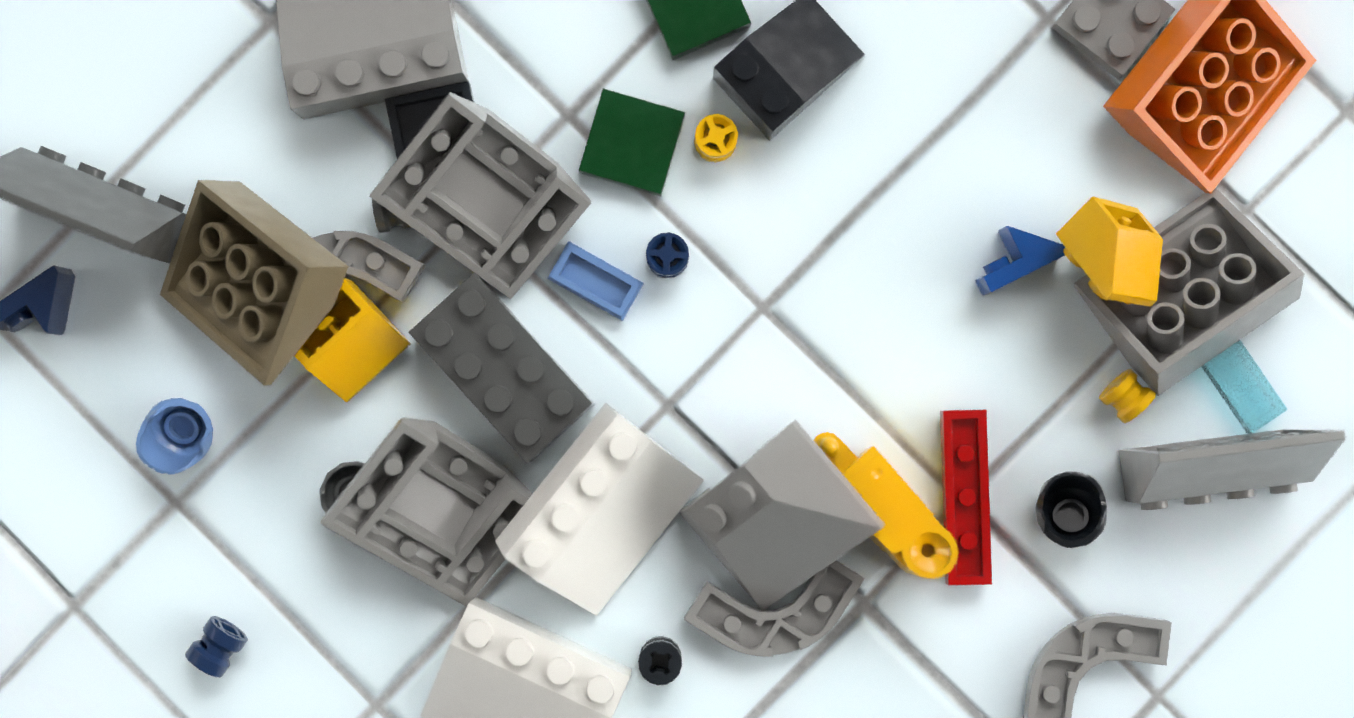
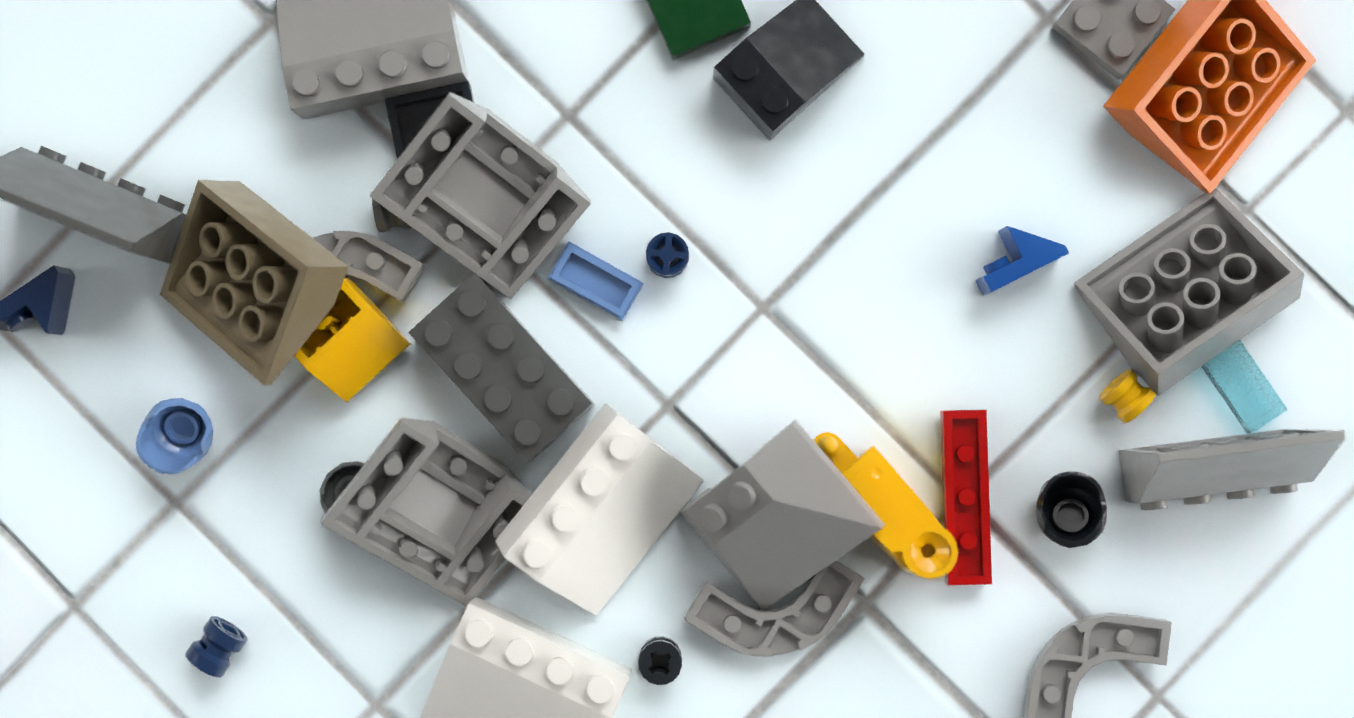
(632, 142): dark green tile -> none
(713, 130): yellow wheel -> none
(1115, 251): yellow slope -> none

